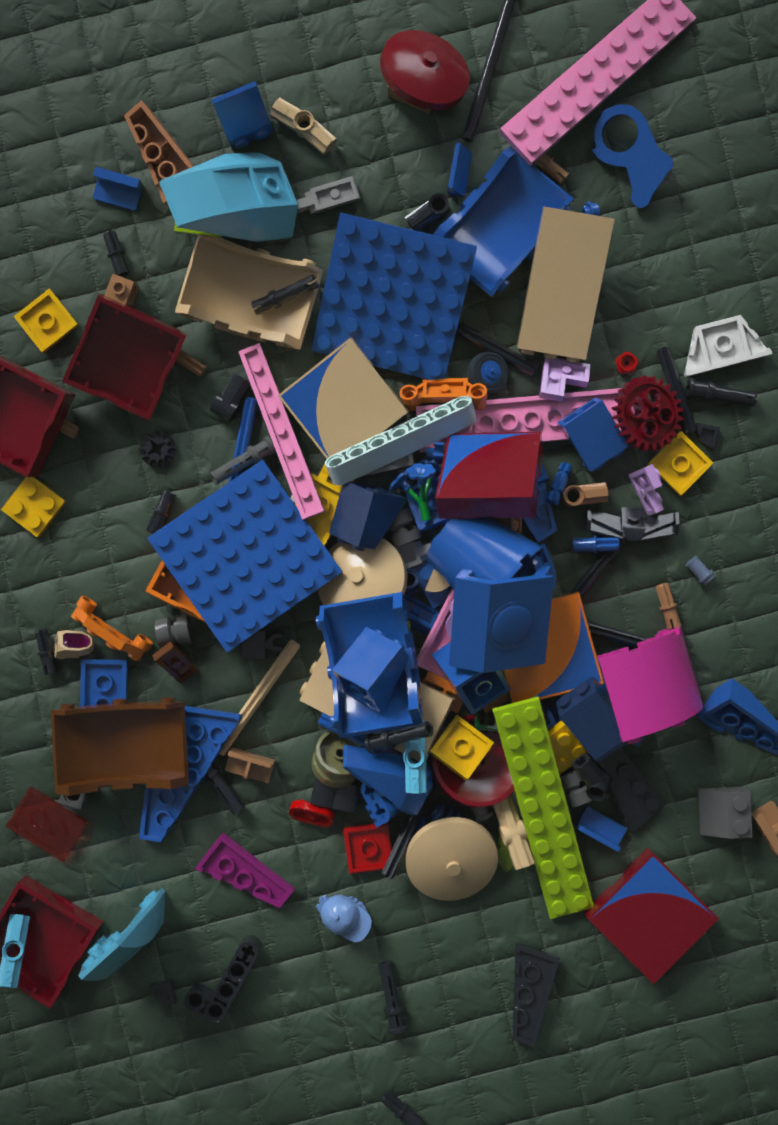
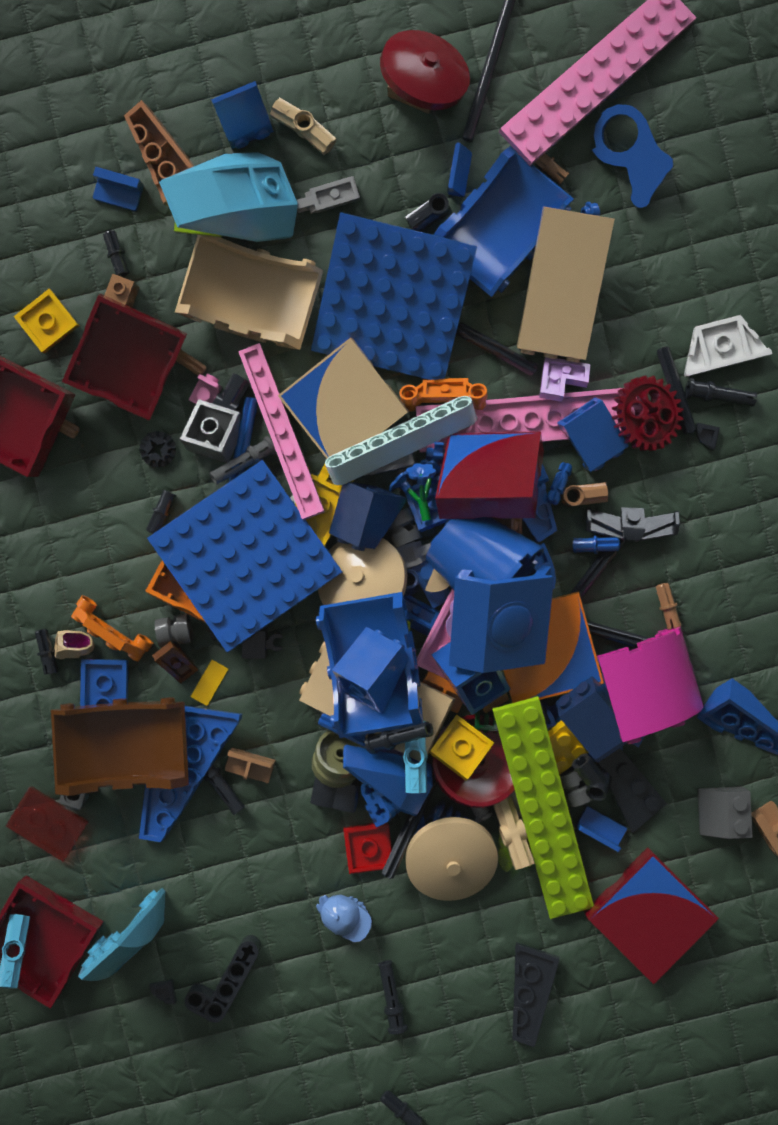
(33, 505): yellow plate -> none
(206, 389): none -> bright pink bracket
(209, 682): none -> yellow sticker
(211, 431): none -> dark grey slope
(237, 866): magenta wing -> none
(263, 689): tan axle -> none
(276, 298): black pin -> none
(312, 814): red plate -> none
(488, 370): black wheel -> none
(620, 362): red plate -> none
(645, 482): lavender plate -> none
(680, 463): yellow plate -> none
(700, 570): sand blue pin -> none

